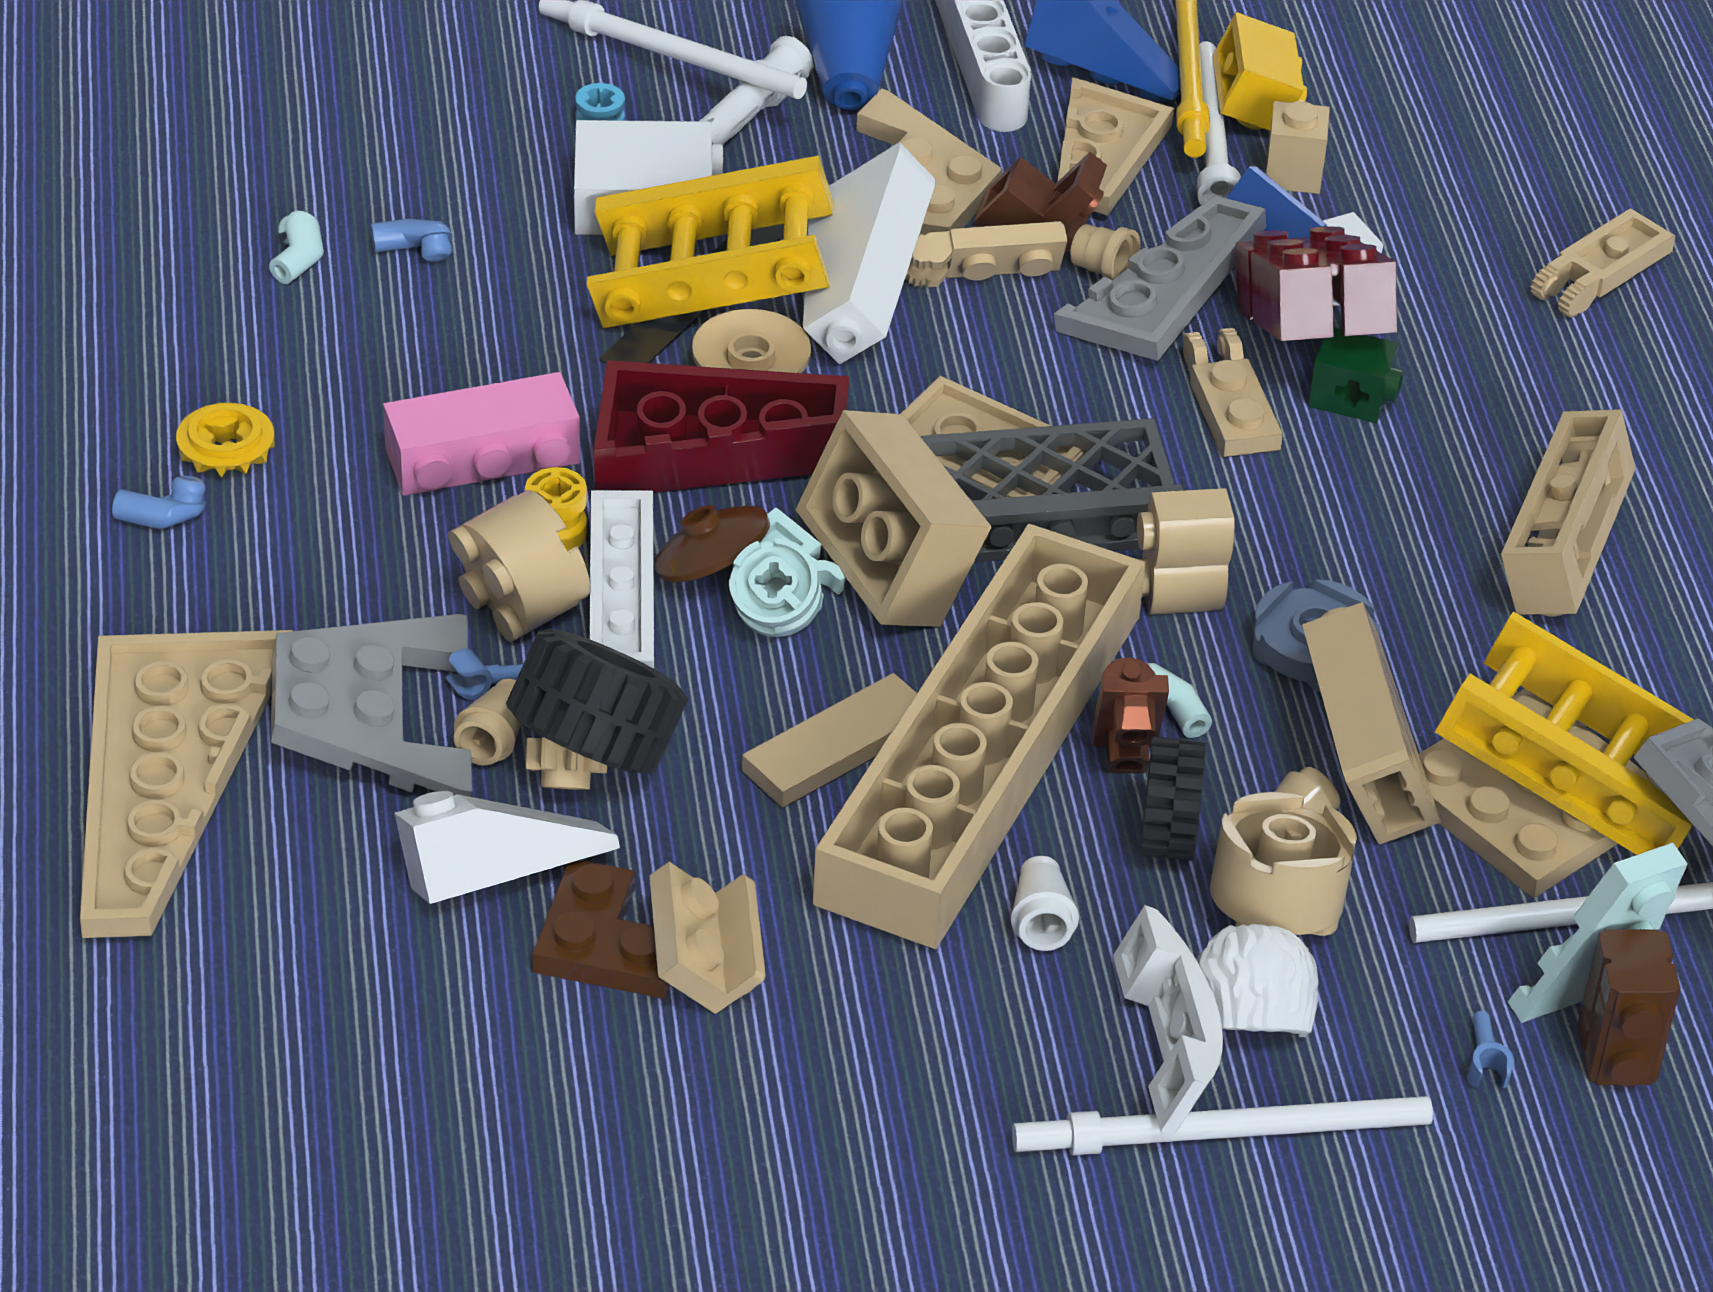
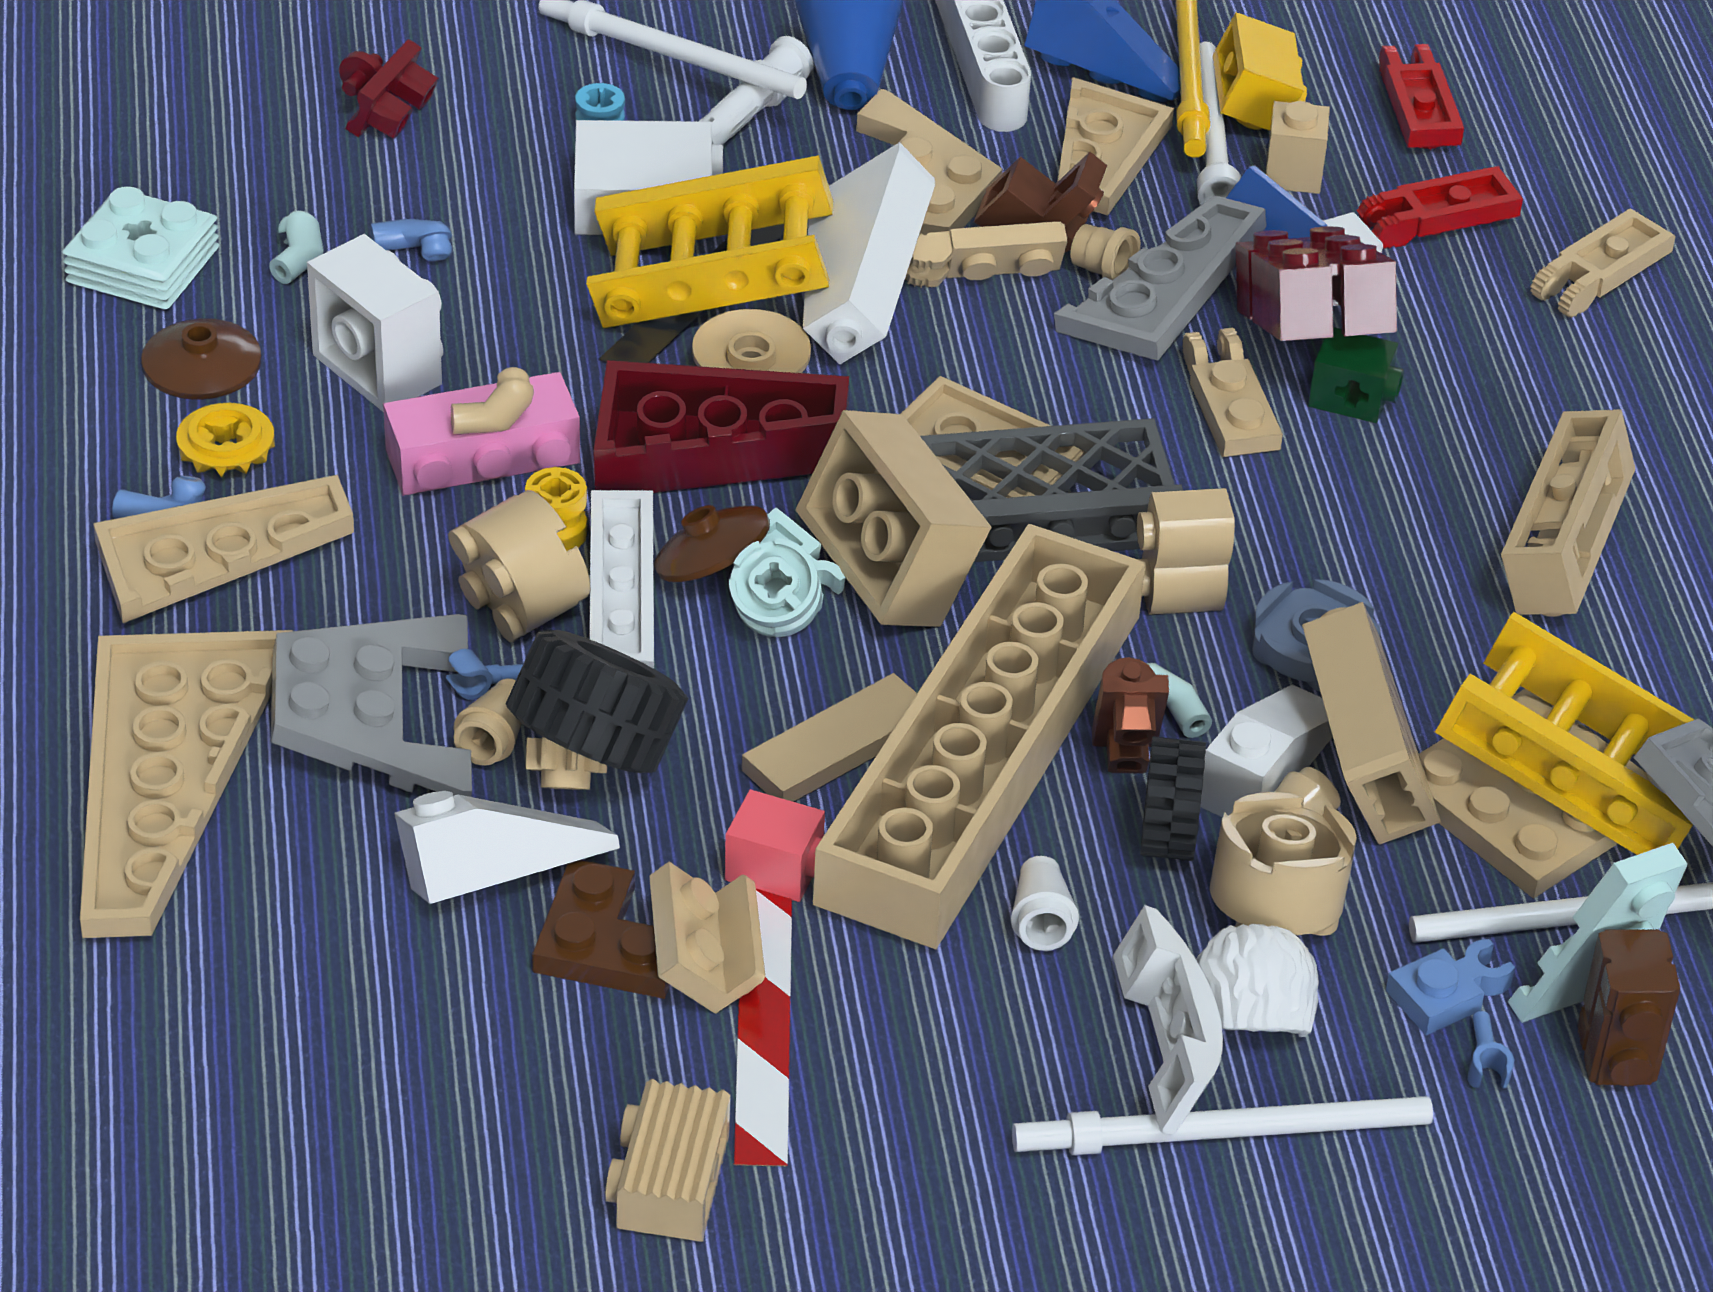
(141, 248): none -> light aqua brick
(201, 358): none -> reddish brown dish
(204, 544): none -> tan wing
(375, 322): none -> white brick
(380, 85): none -> dark red hips
(501, 408): none -> tan arm
(671, 1160): none -> tan brick
(765, 1045): none -> sticker
(774, 844): none -> coral brick
(1263, 747): none -> white slope
(1421, 98): none -> red hinge
(1440, 205): none -> red hinge
(1444, 991): none -> medium blue plate

